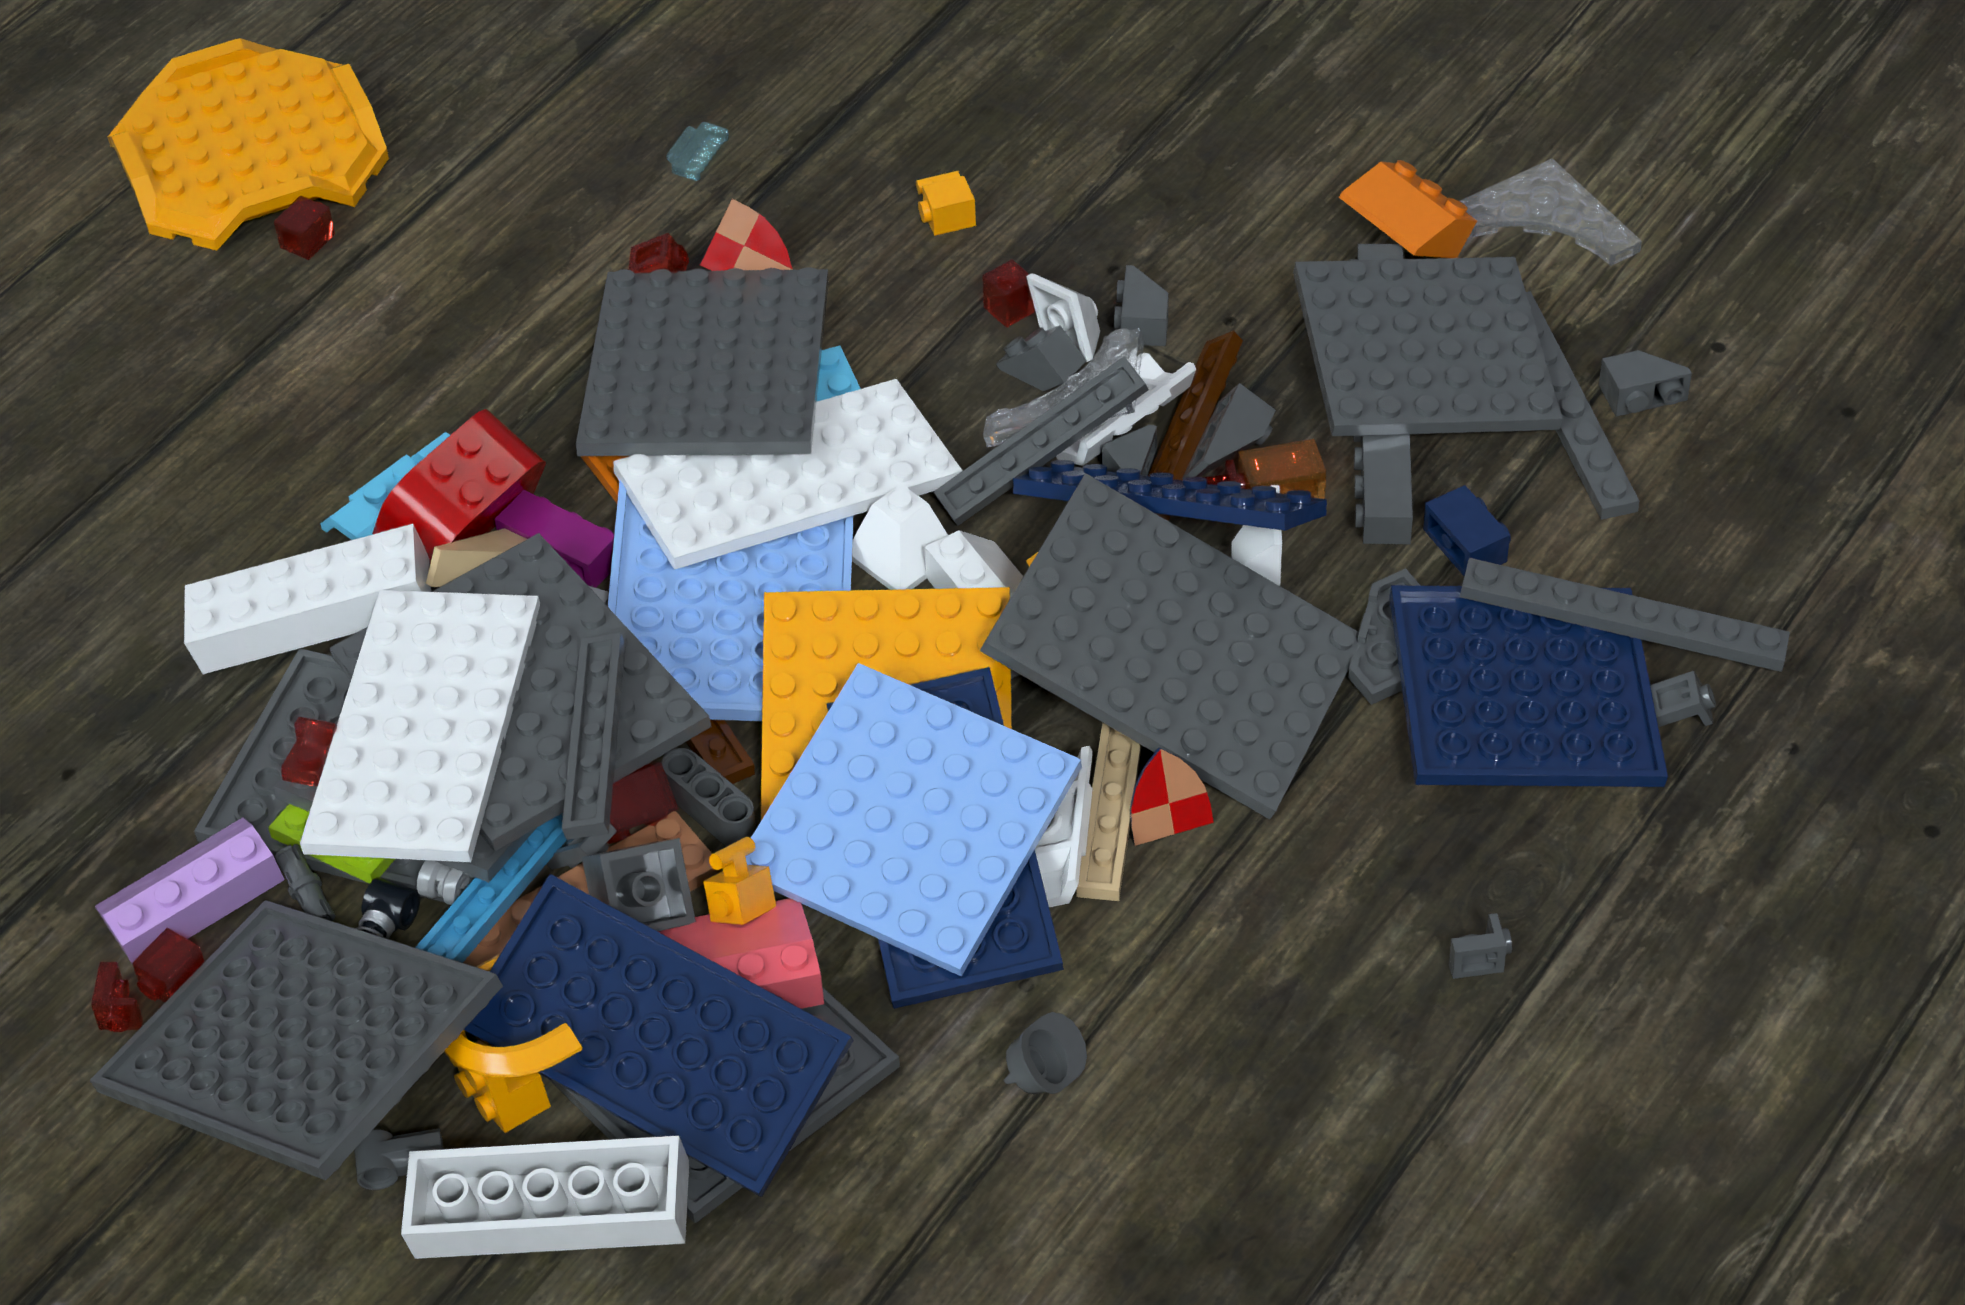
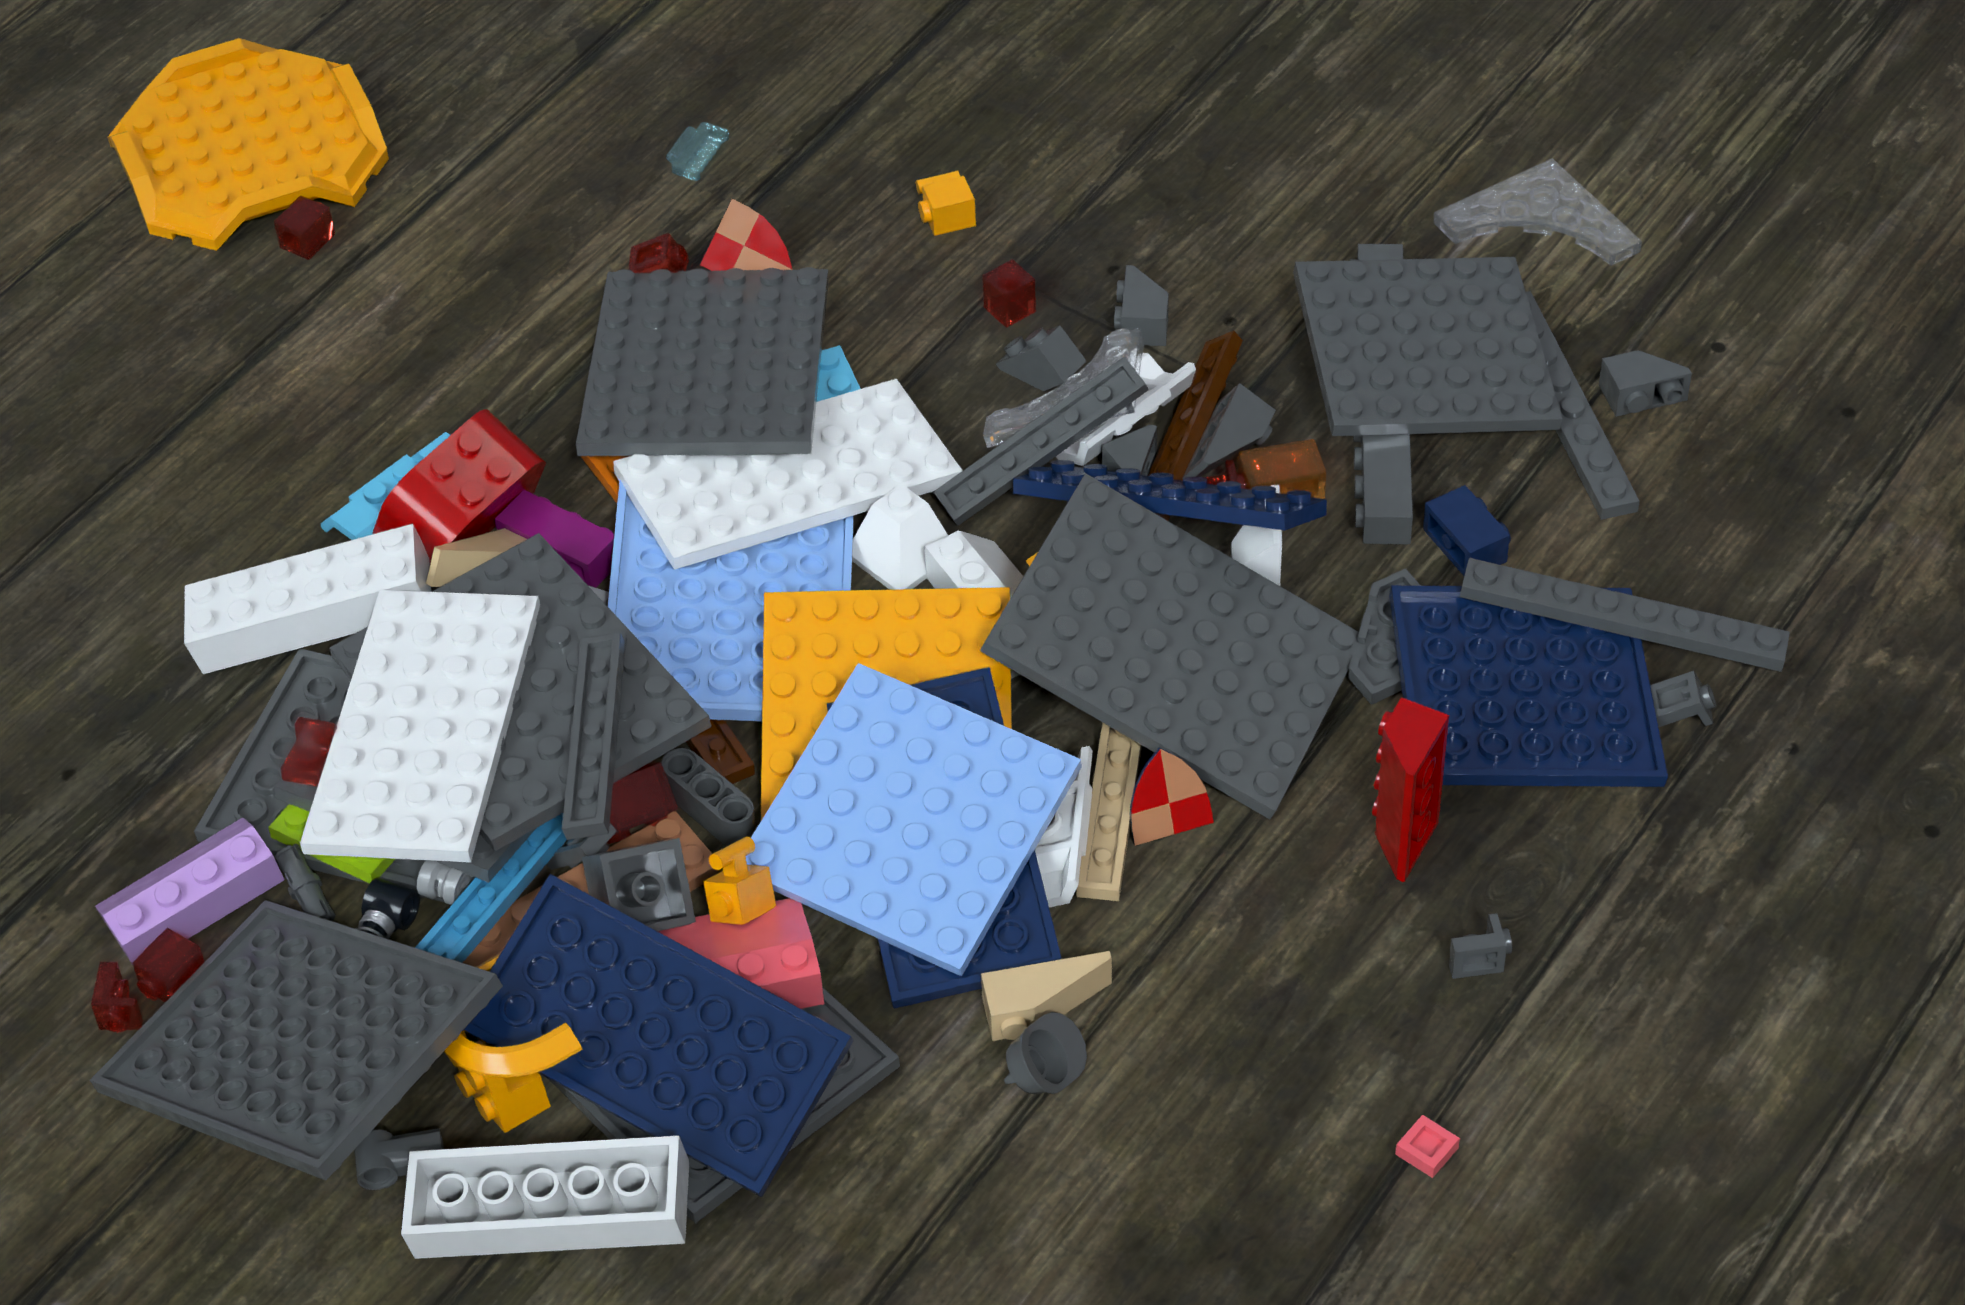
(1025, 993): none -> tan slope
(1069, 309): white slope -> none
(1409, 782): none -> red slope
(1411, 210): orange slope -> none
(1427, 1146): none -> coral plate

